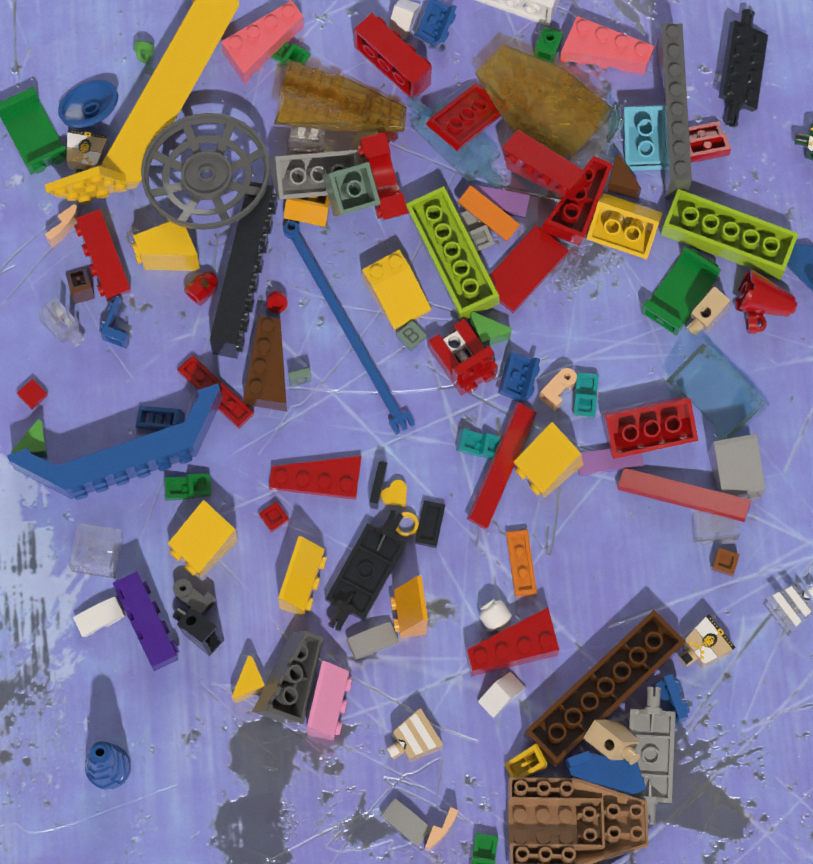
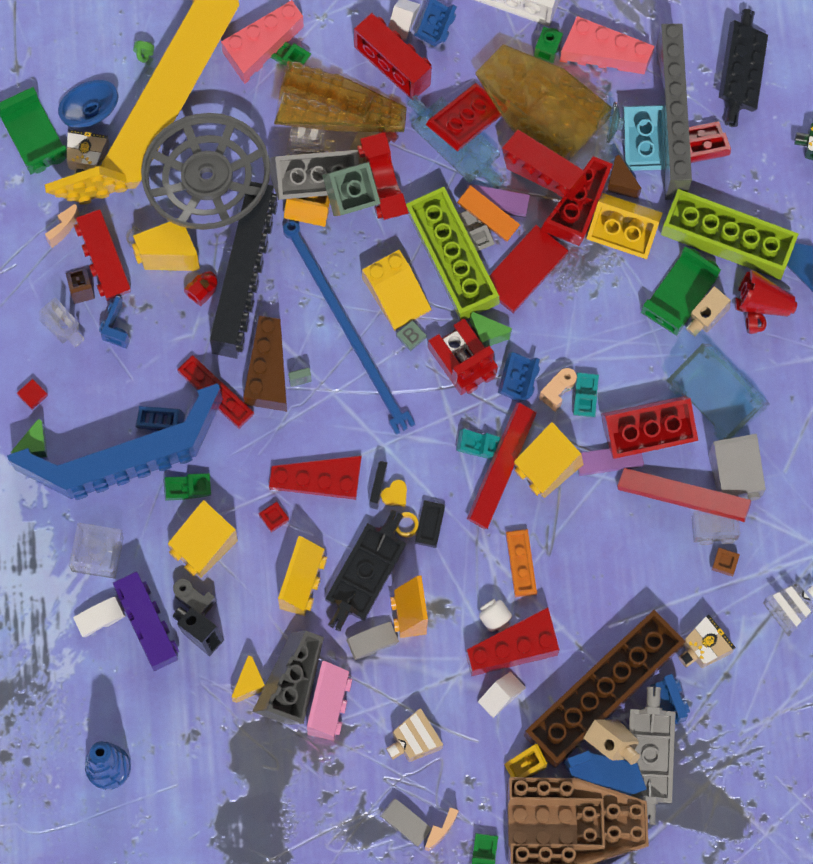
(276, 301): red tile -> none

